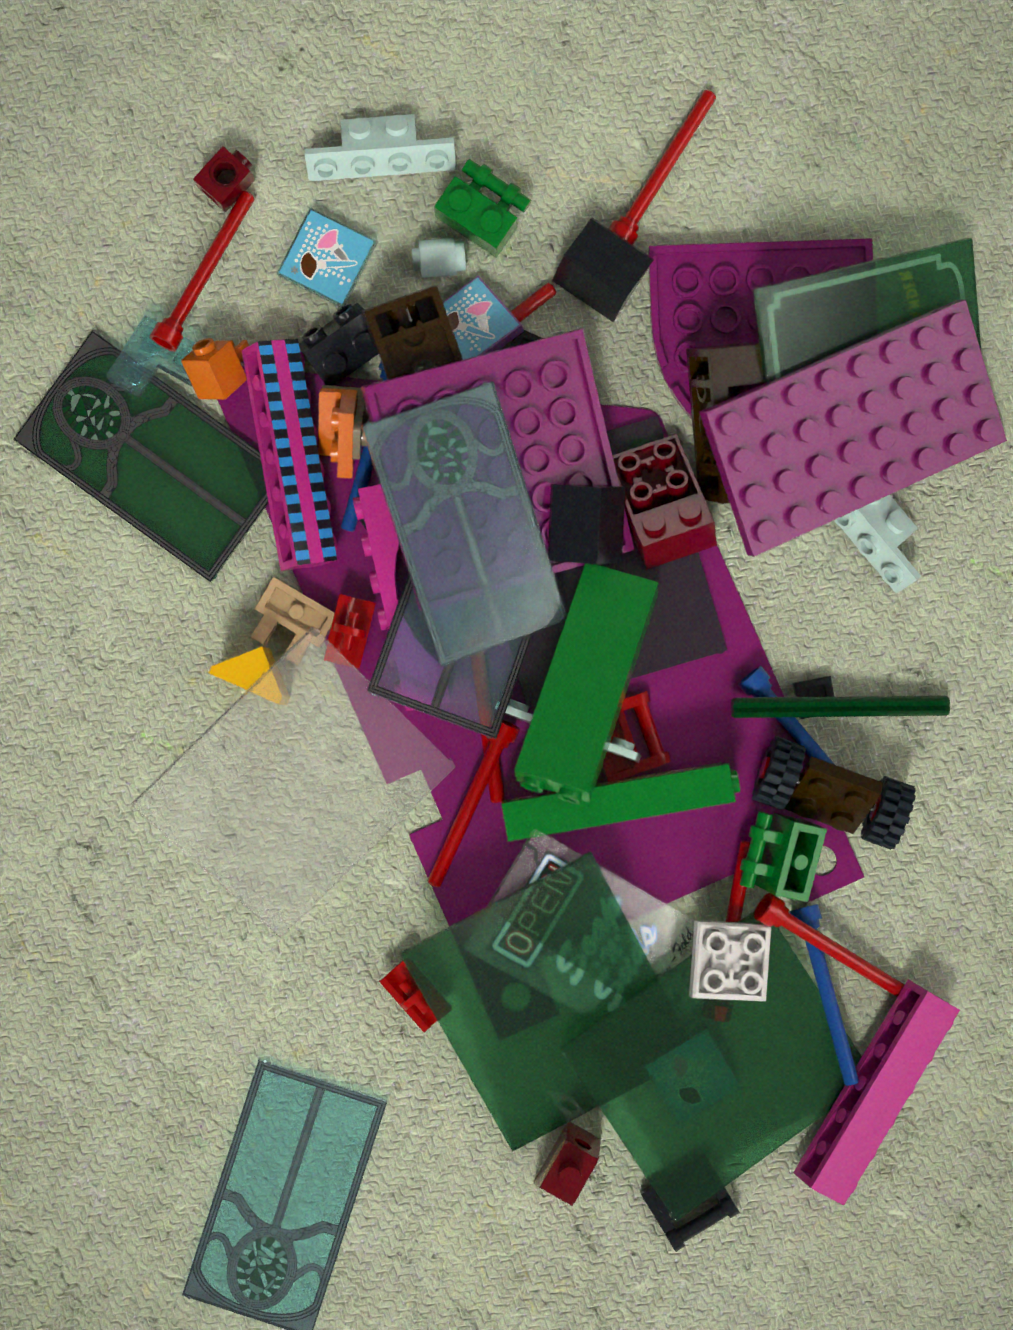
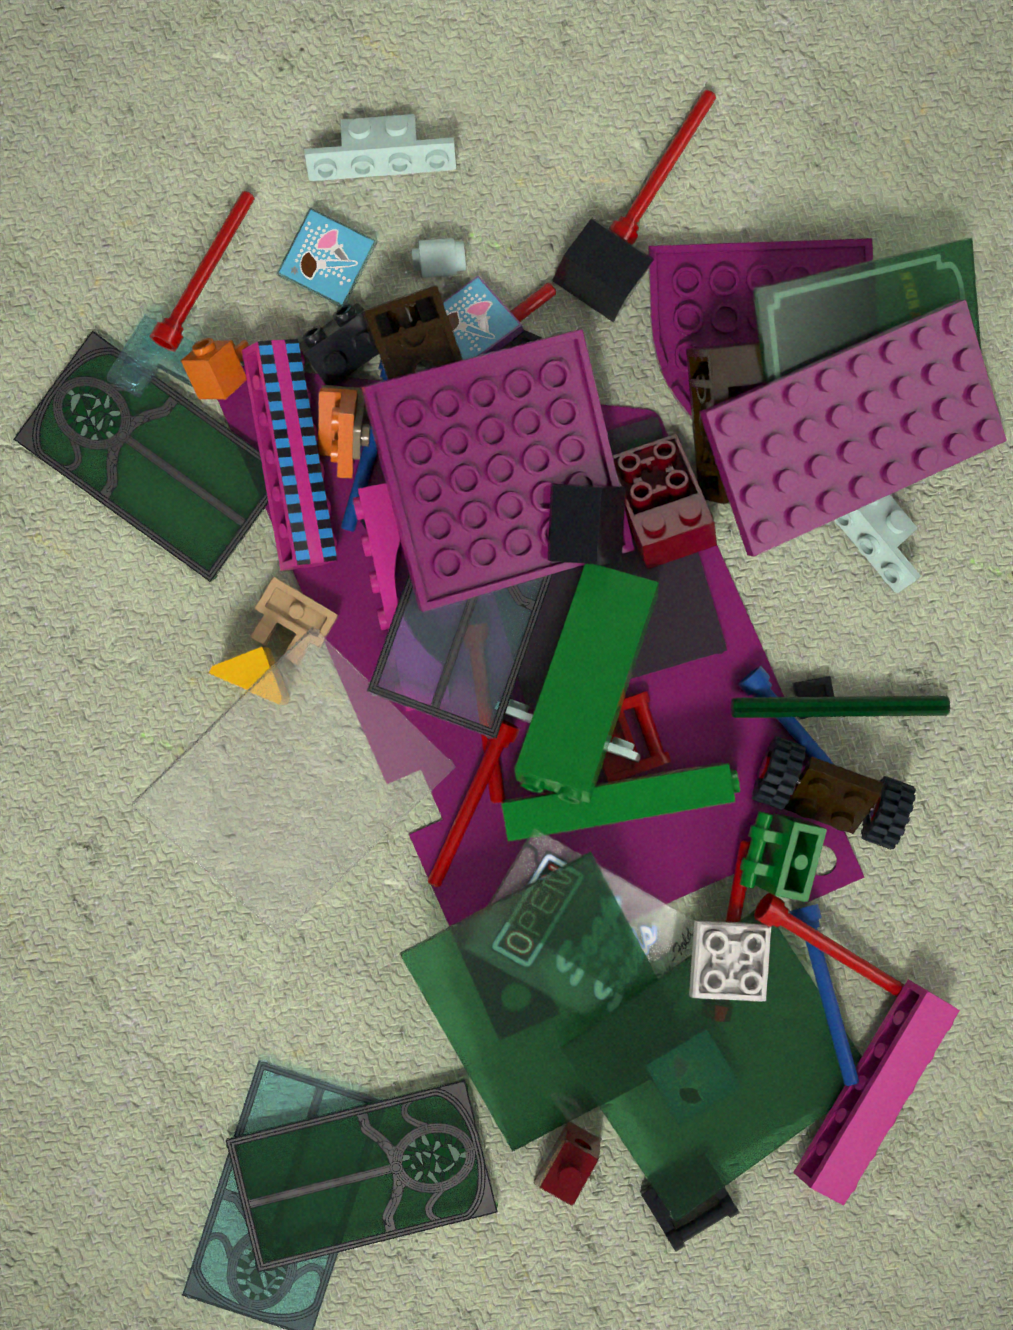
(225, 194): dark red brick -> none
(351, 627): red hips -> none
(361, 1175): none -> piece
(408, 995): red hips -> none
(465, 523): clear light blue piece -> none
(477, 216): green brick -> none

